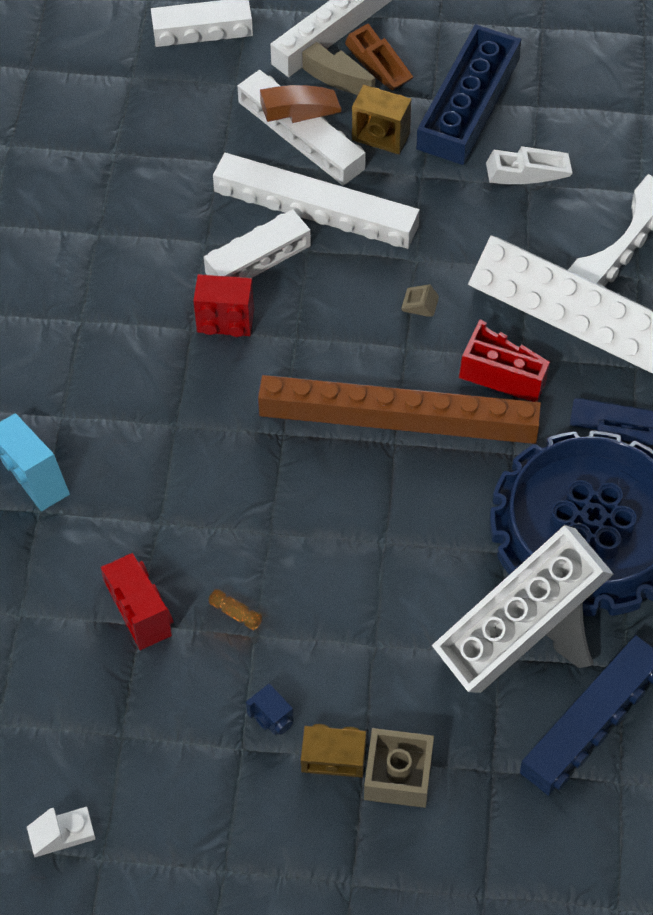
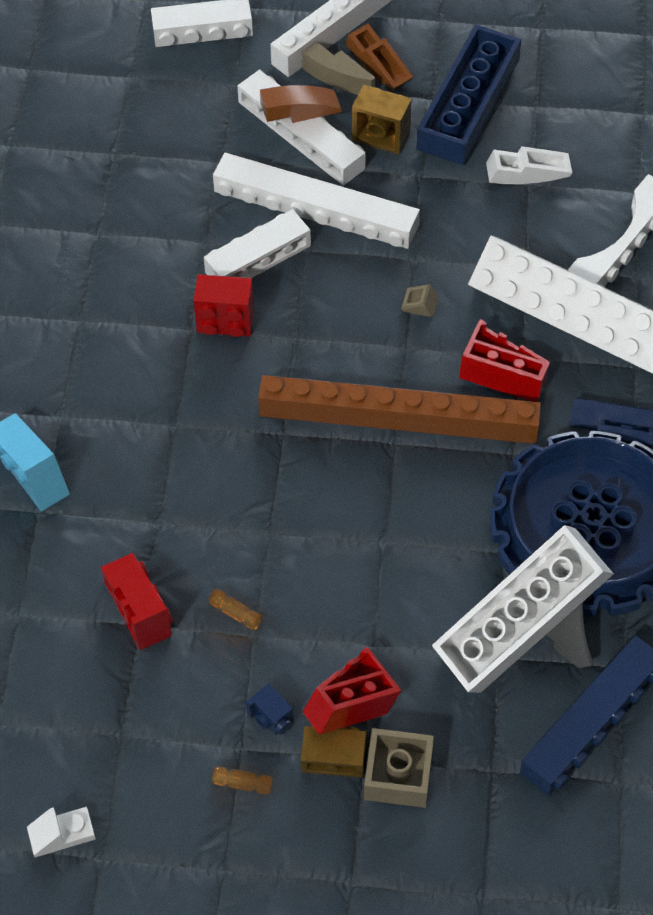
(242, 780): none -> clear orange axle
(352, 695): none -> red wedge

